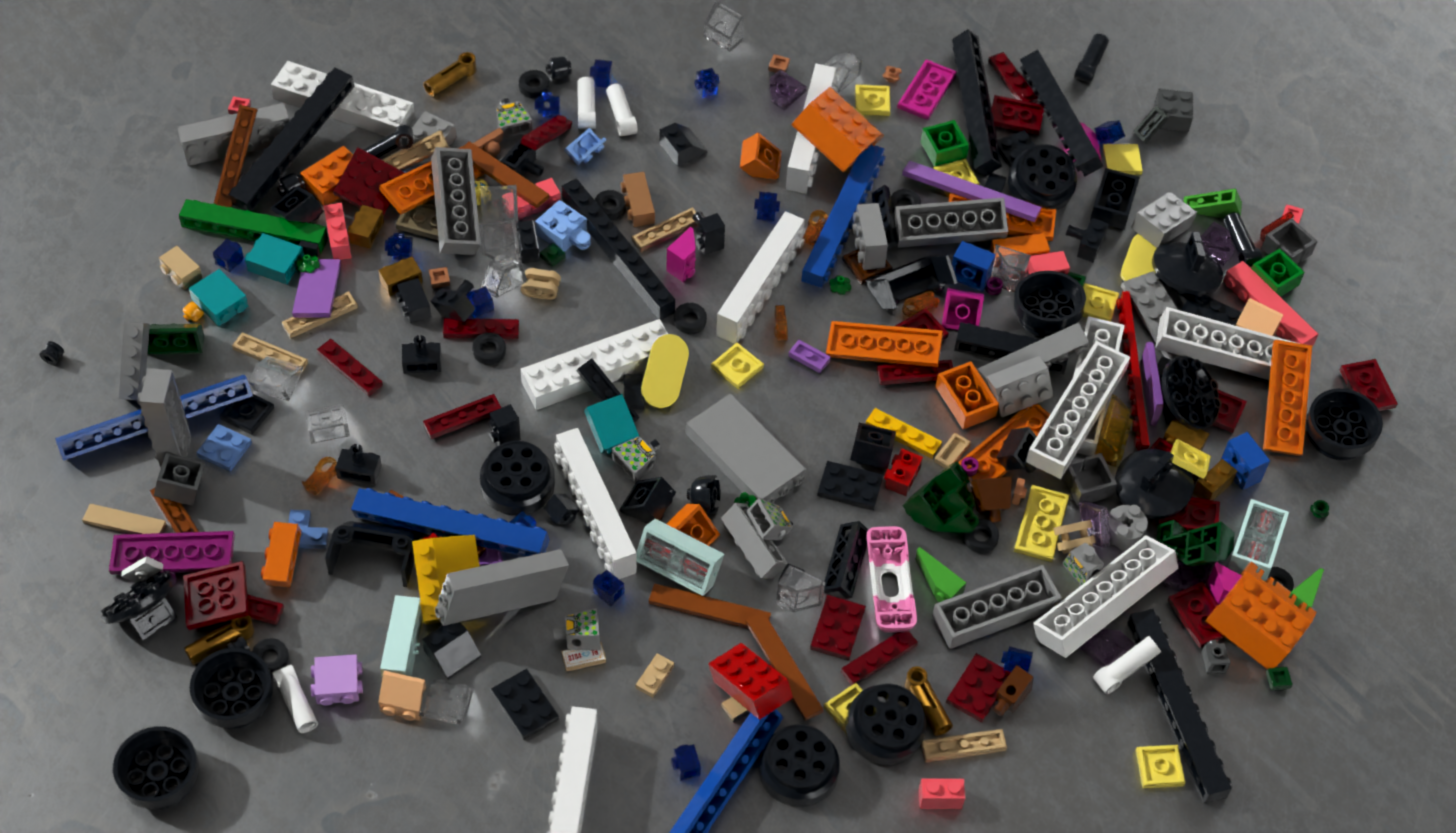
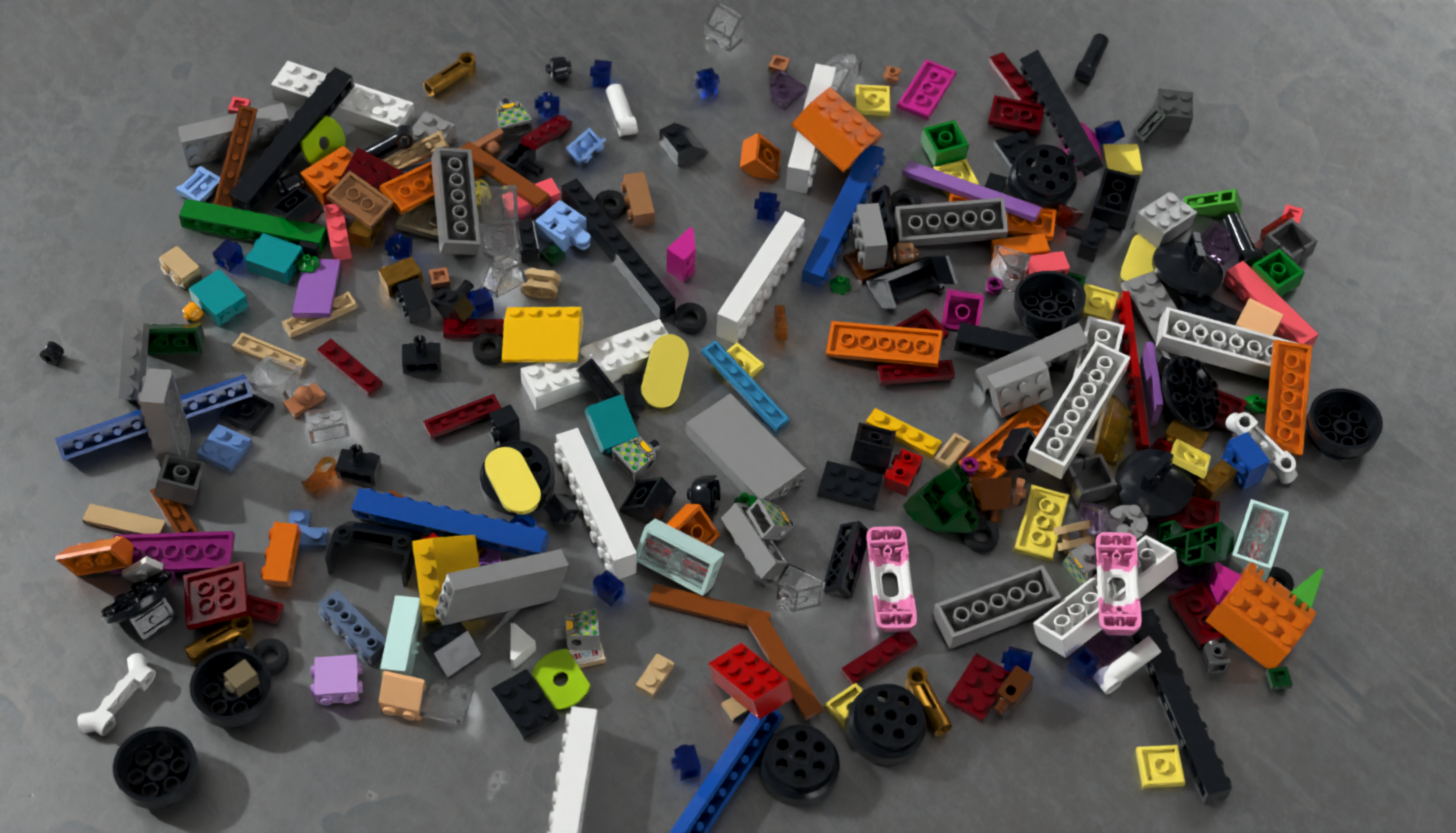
(97, 556): none -> orange slope
(103, 718): none -> white plate
(202, 189): none -> light blue plate
(241, 679): none -> dark tan brick
(295, 699): white piece -> none
(304, 399): none -> nougat tile
(325, 128): none -> lime piece
(353, 627): none -> sand blue brick
(360, 200): none -> medium nougat plate
(512, 480): none -> light yellow tile
(521, 646): none -> white slope
(533, 75): black tyre -> none
(542, 334): none -> yellow slope
(561, 696): none -> lime piece
(586, 103): white piece -> none
(664, 230): tan tile -> none
(709, 233): black brick -> none
(745, 386): none -> dark azure tile
(809, 356): medium lavender plate -> none
(814, 229): clear orange piece -> none
(837, 627): dark red plate -> none
(904, 253): none -> medium nougat head
(920, 302): clear orange piece -> none
(941, 580): bright green slope -> none
(941, 793): coral brick -> none
(963, 745): tan tile -> none
(967, 395): orange brick -> none
(973, 265): blue brick -> none
(976, 103): black brick -> none
(1067, 216): none -> clear red slope
(1083, 664): none -> clear blue brick
(1118, 559): none -> bright pink piece
(1255, 404): none -> green plant
(1280, 462): none -> white plate
(1321, 505): dark green plate -> none
(1369, 380): dark red plate -> none

